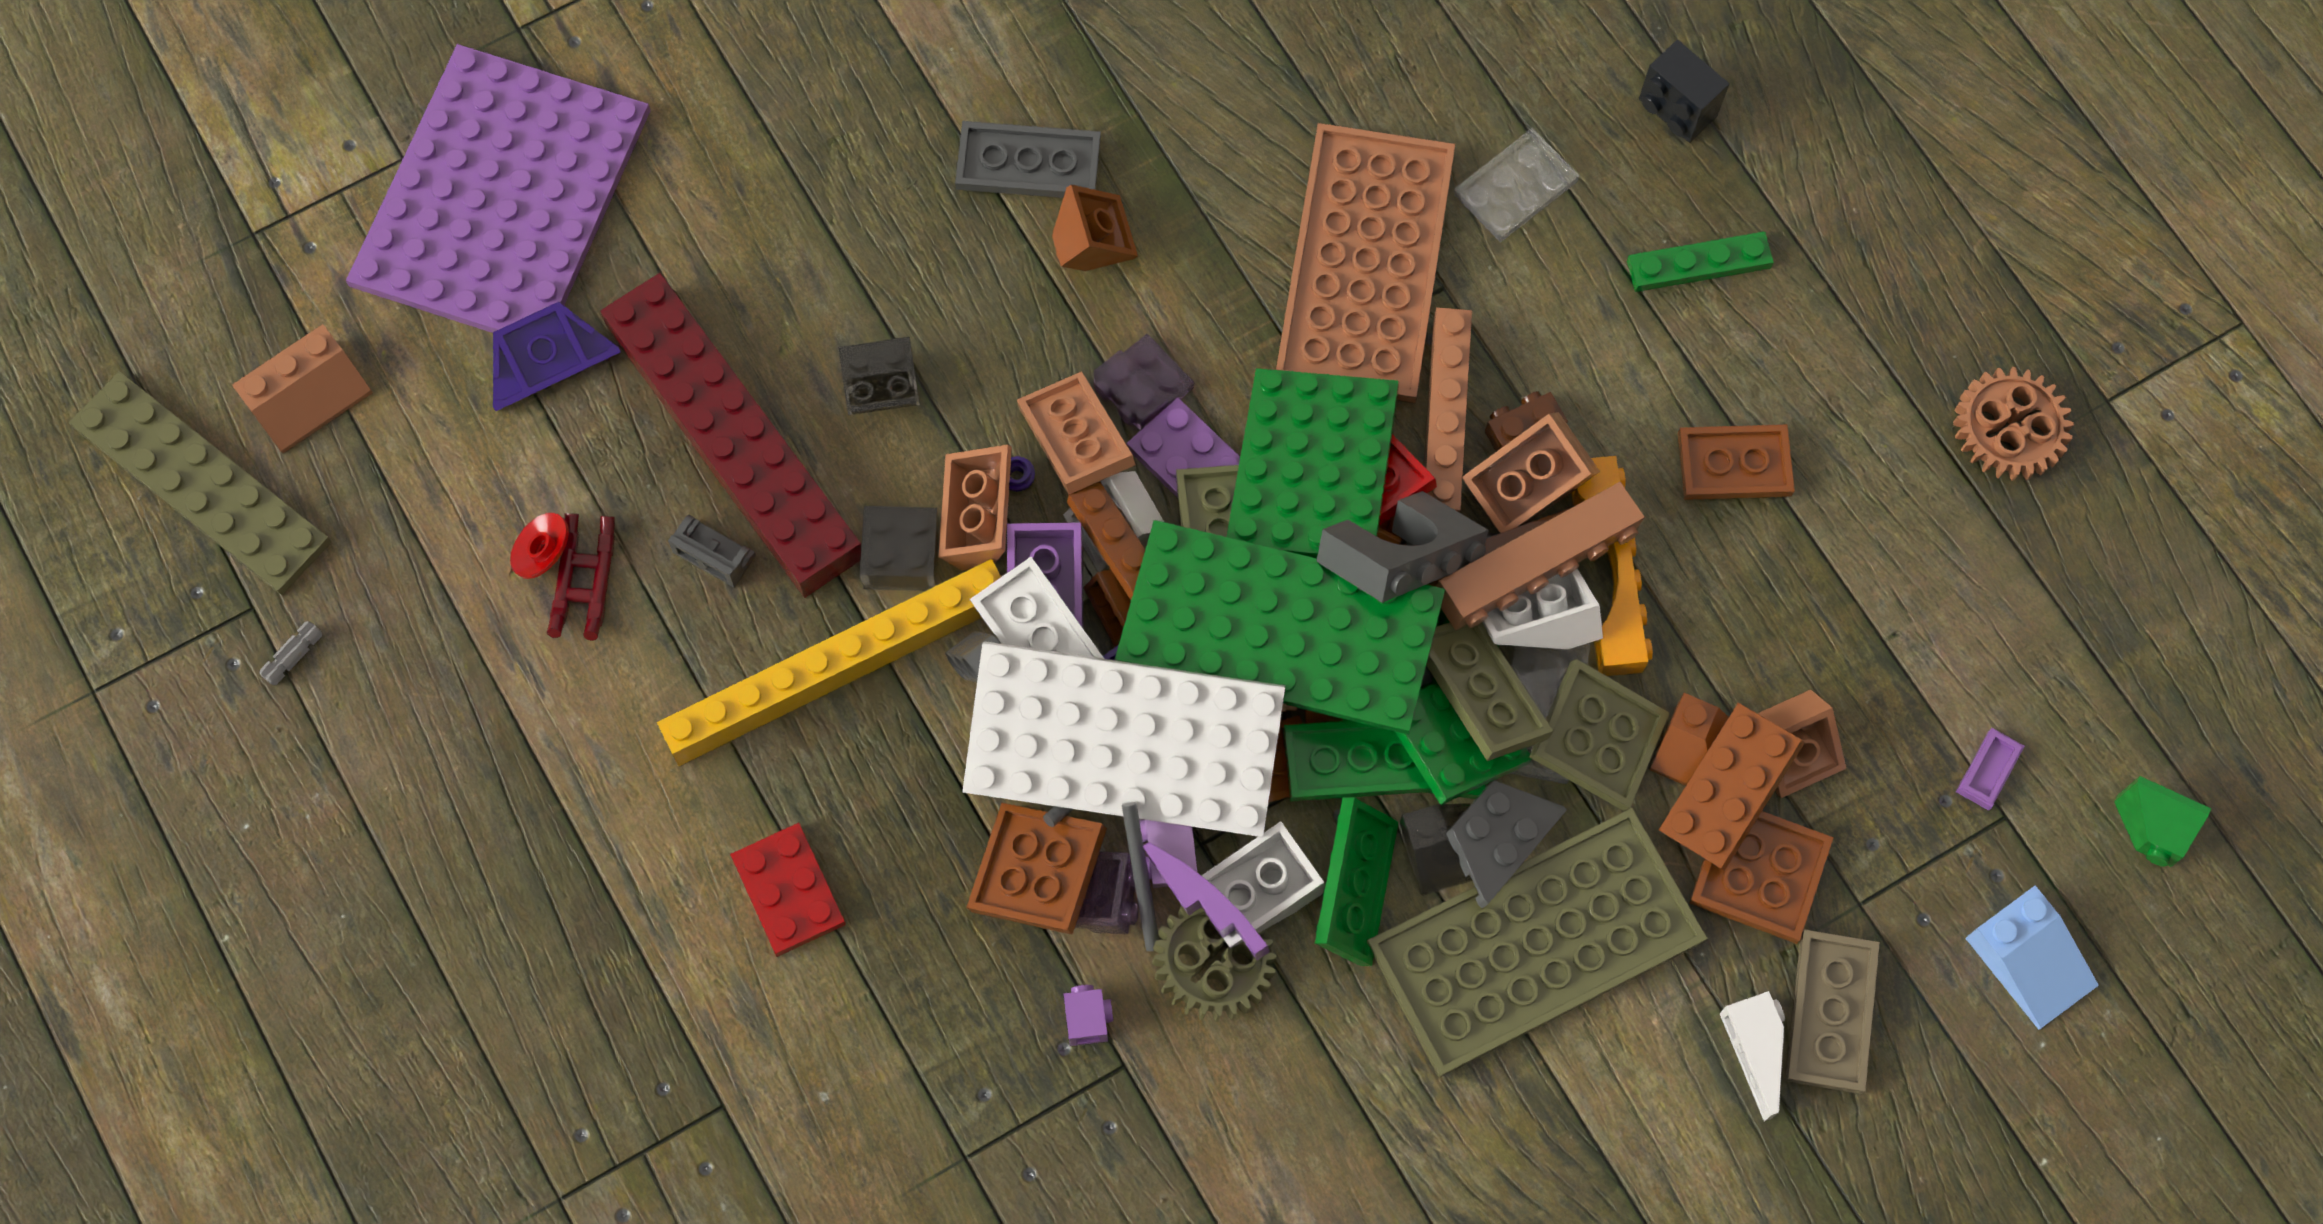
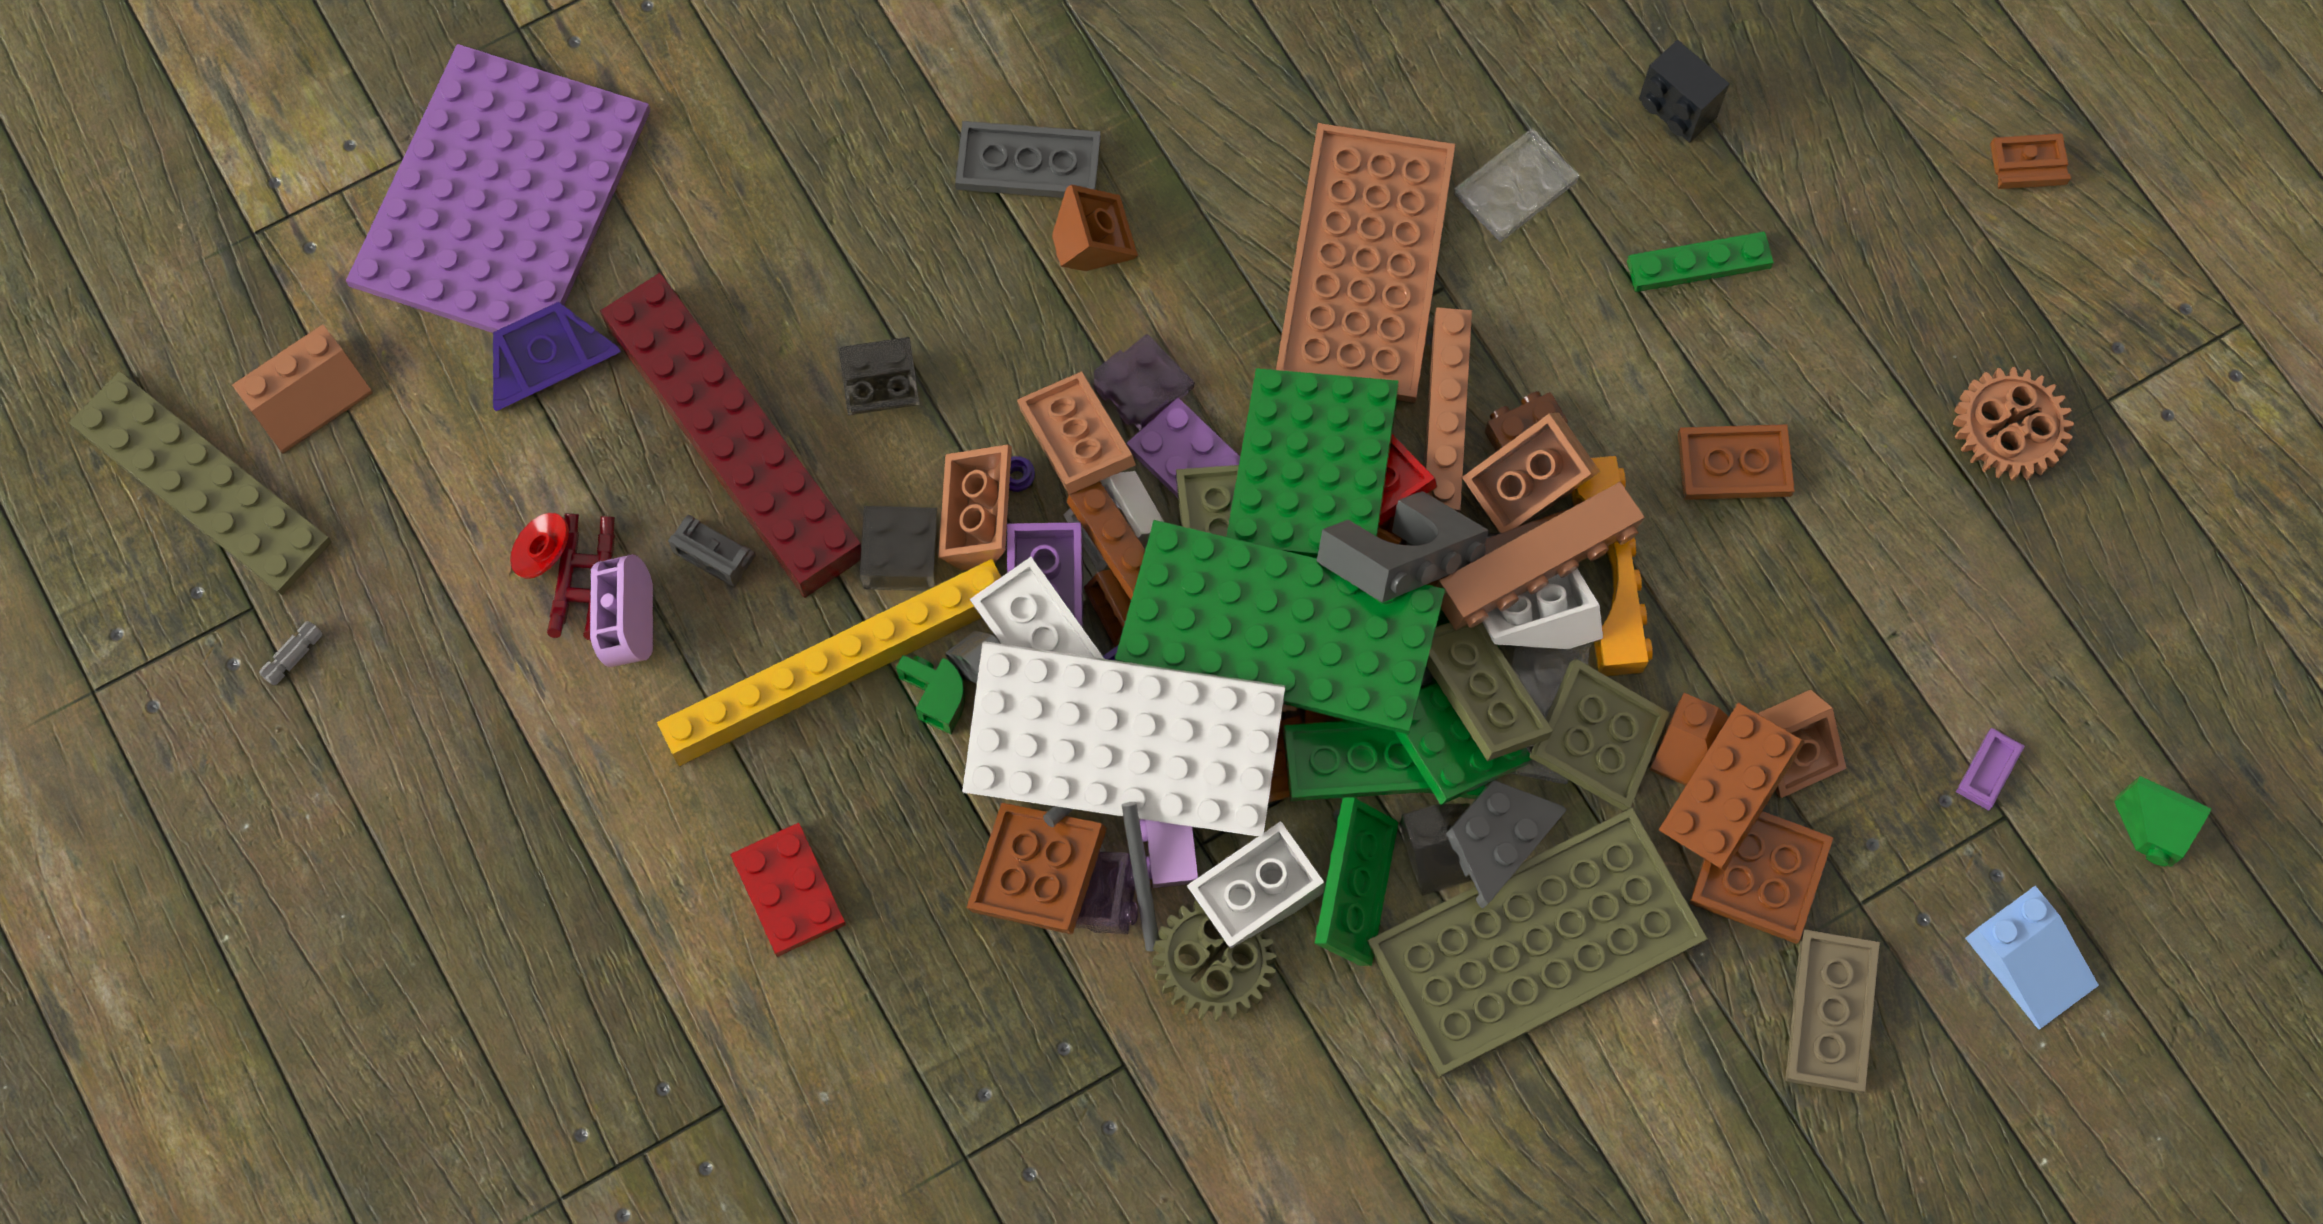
(621, 611): none -> lavender brick
(944, 691): none -> green brick
(1087, 1015): medium lavender brick -> none
(1196, 892): medium lavender slope -> none
(1757, 1039): white slope -> none
(2030, 161): none -> dark orange plate

